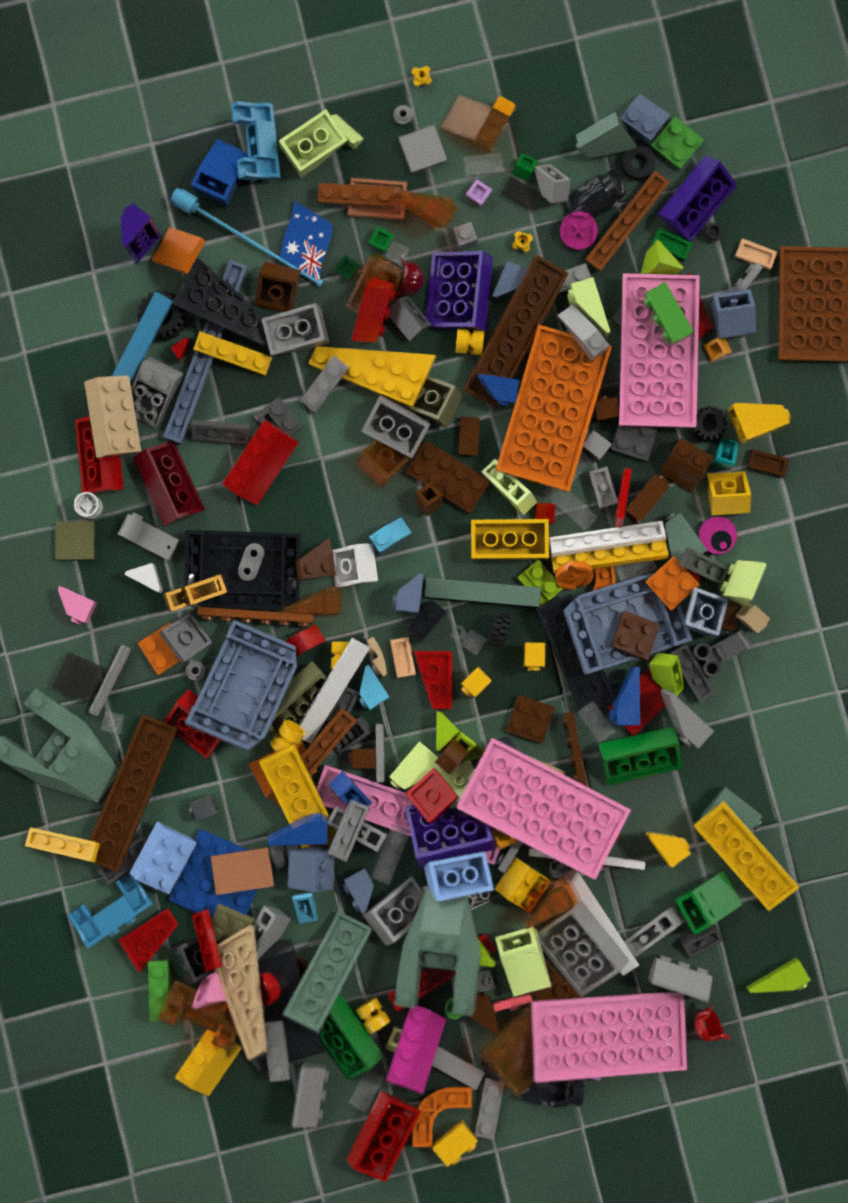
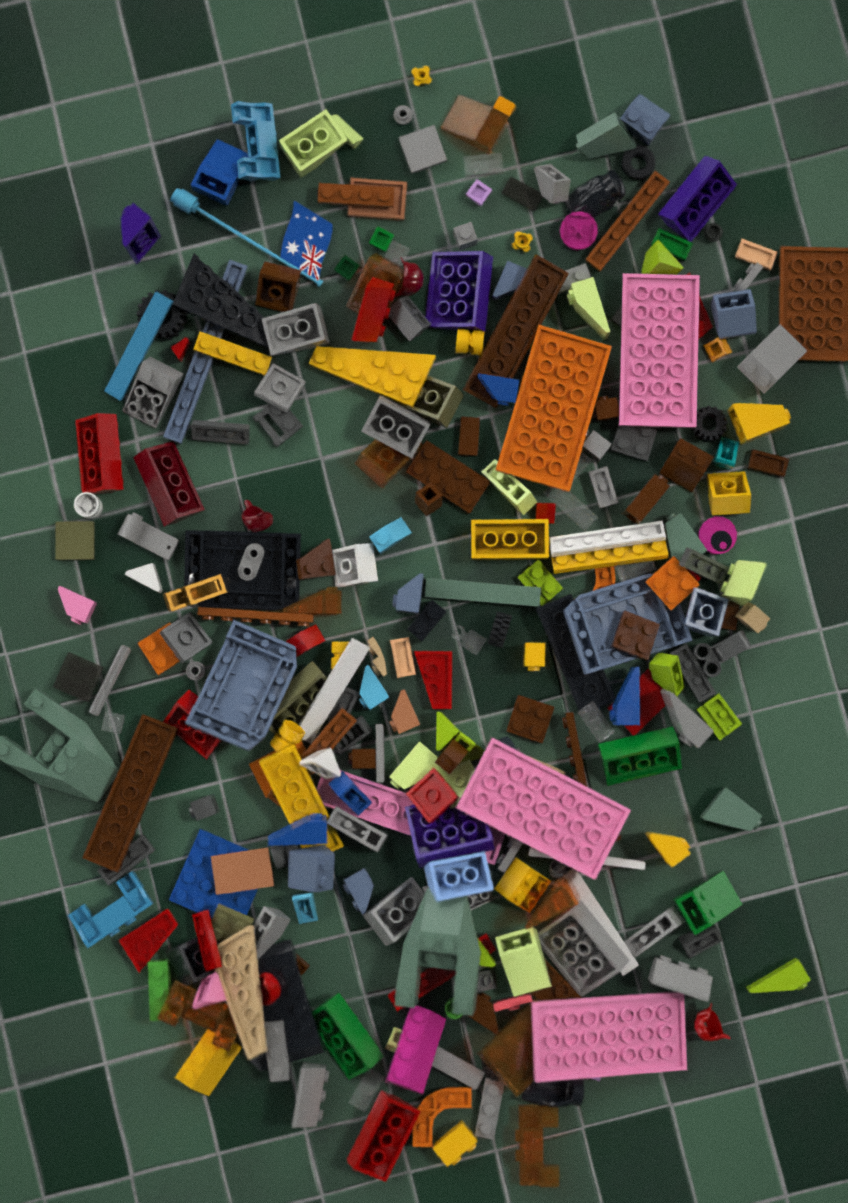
(62, 844): yellow plate -> none
(112, 416): tan brick -> none
(163, 858): light blue brick -> none
(178, 250): orange tile -> none
(255, 518): none -> dark red hair
(260, 462): red slope -> none
(279, 388): none -> light grey tile
(322, 763): none -> white slope
(325, 383): light grey plate -> none
(328, 972): sand green plate -> none
(348, 830): light grey tile -> none
(374, 1022): yellow wheel -> none
(390, 854): clear plate -> none
(403, 714): none -> nougat slope
(431, 209): clear orange slope -> none
(475, 683): yellow brick -> none
(502, 839): light orange plate -> none
(524, 167): green slope -> none
(530, 1152): none -> clear orange bracket
(574, 575): orange tile -> none
(584, 332): light grey slope -> none
(622, 500): red tile -> none
(667, 314): bright green brick -> none
(677, 143): bright green plate -> none
(719, 716): none -> lime plate
(746, 856): yellow plate -> none
(772, 358): none -> light grey slope

